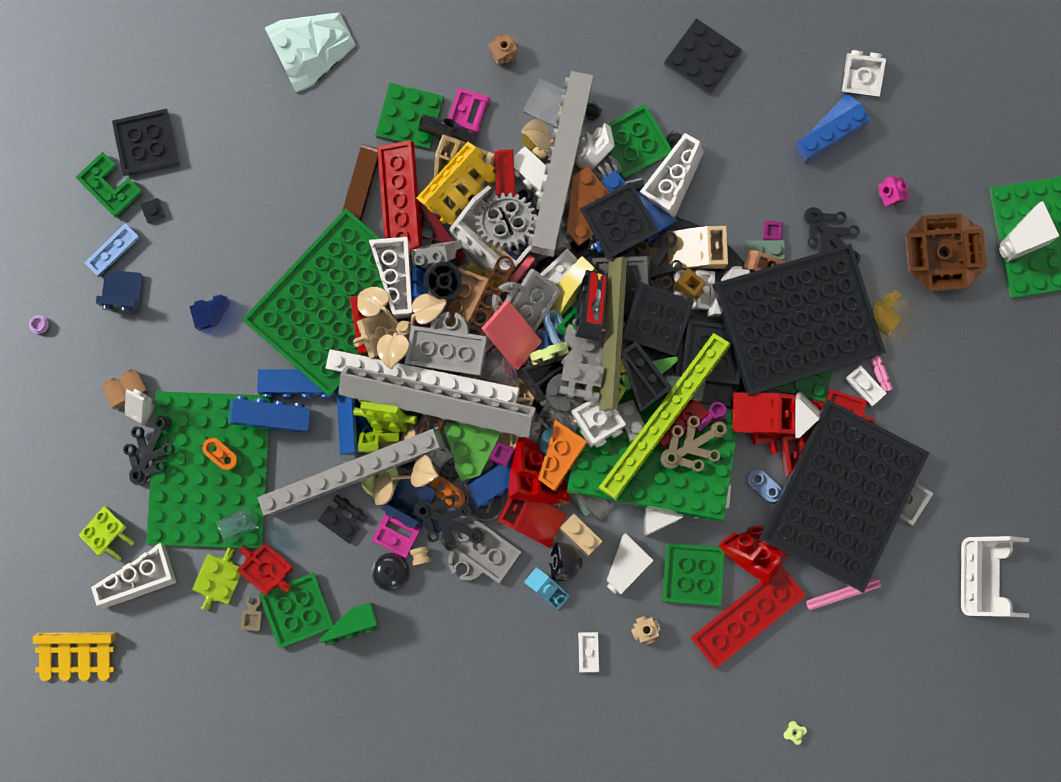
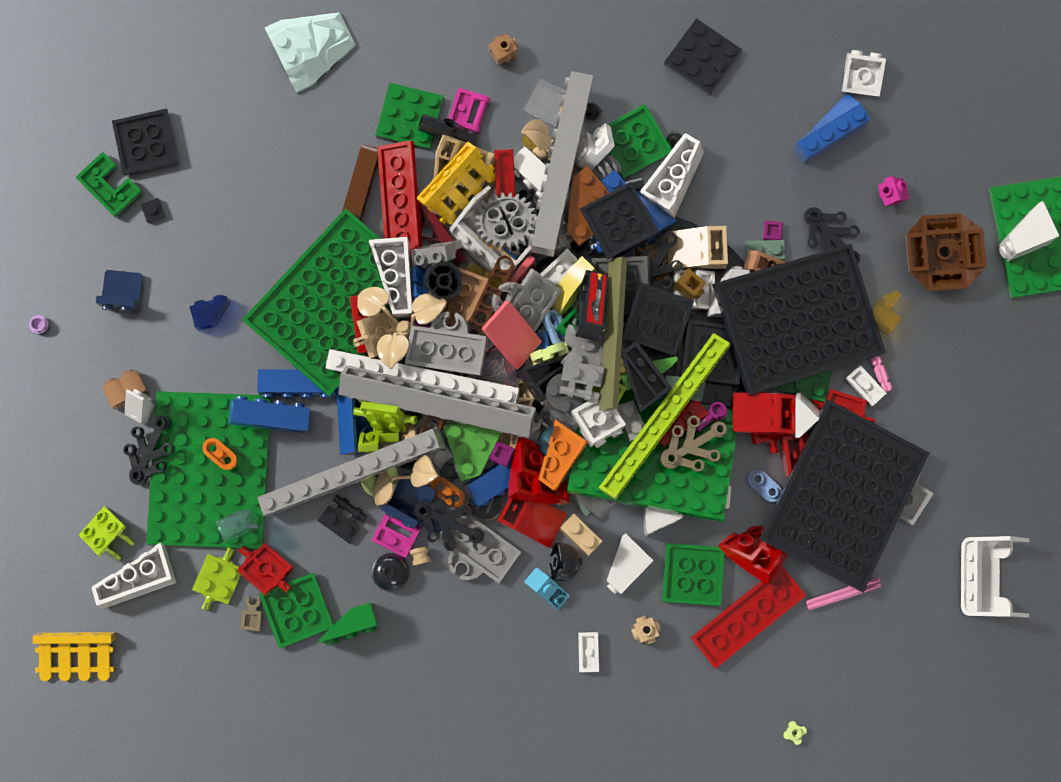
(112, 250): light blue plate -> none

